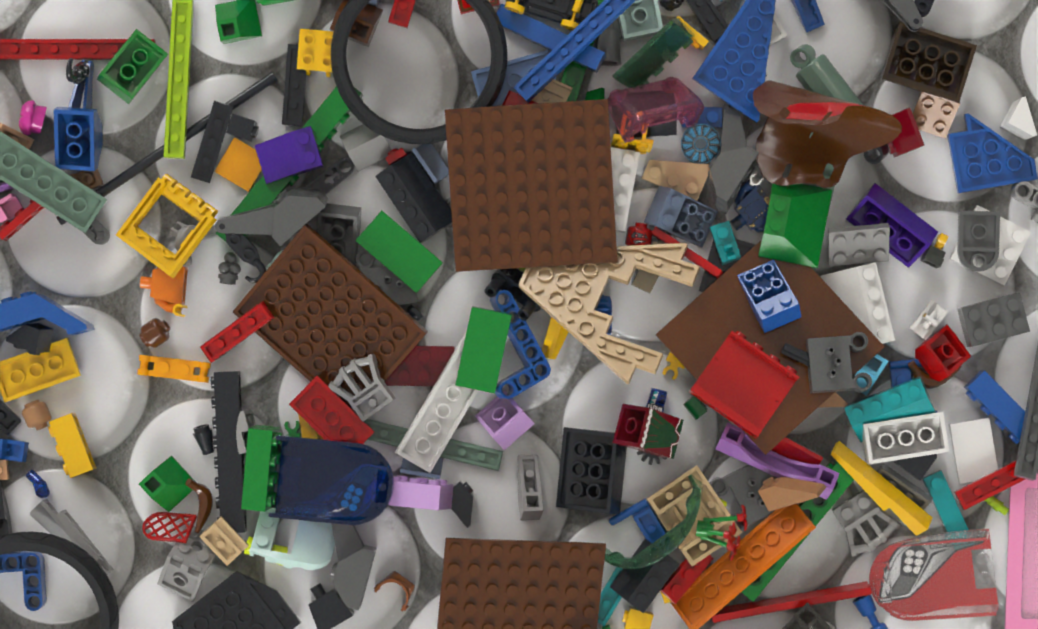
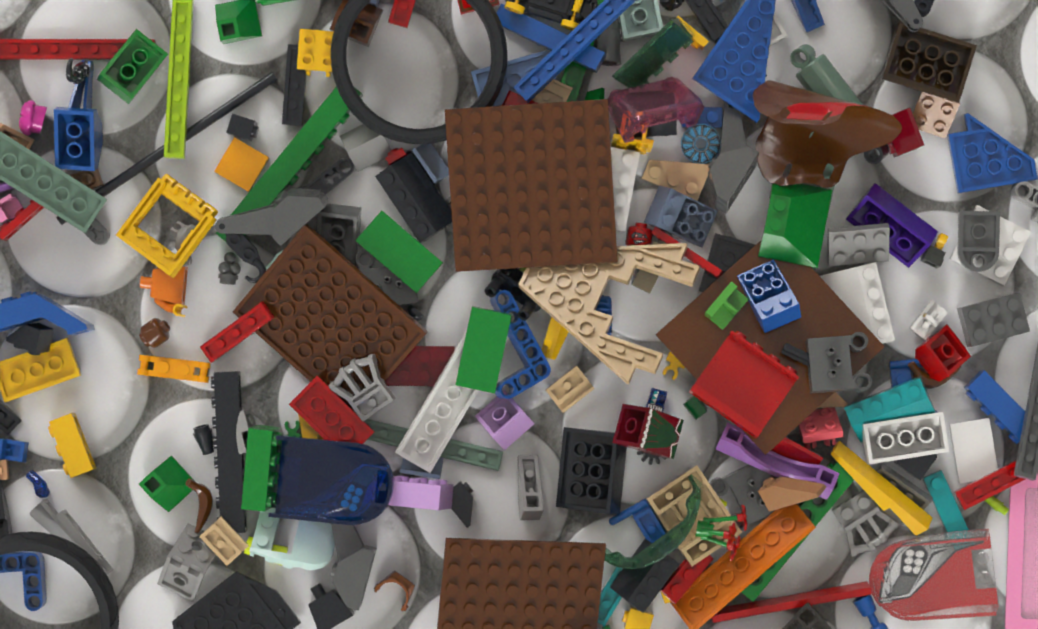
(36, 414): medium nougat head -> none
(192, 518): red window -> none
(212, 141): black plate -> none
(289, 155): dark purple slope -> none
(569, 389): none -> tan plate
(725, 242): teal plate -> none
(726, 306): none -> bright green panel
(751, 206): dark blue torso -> none
(819, 426): none -> coral plate
(874, 369): medium azure slope -> none
(1019, 120): white slope -> none

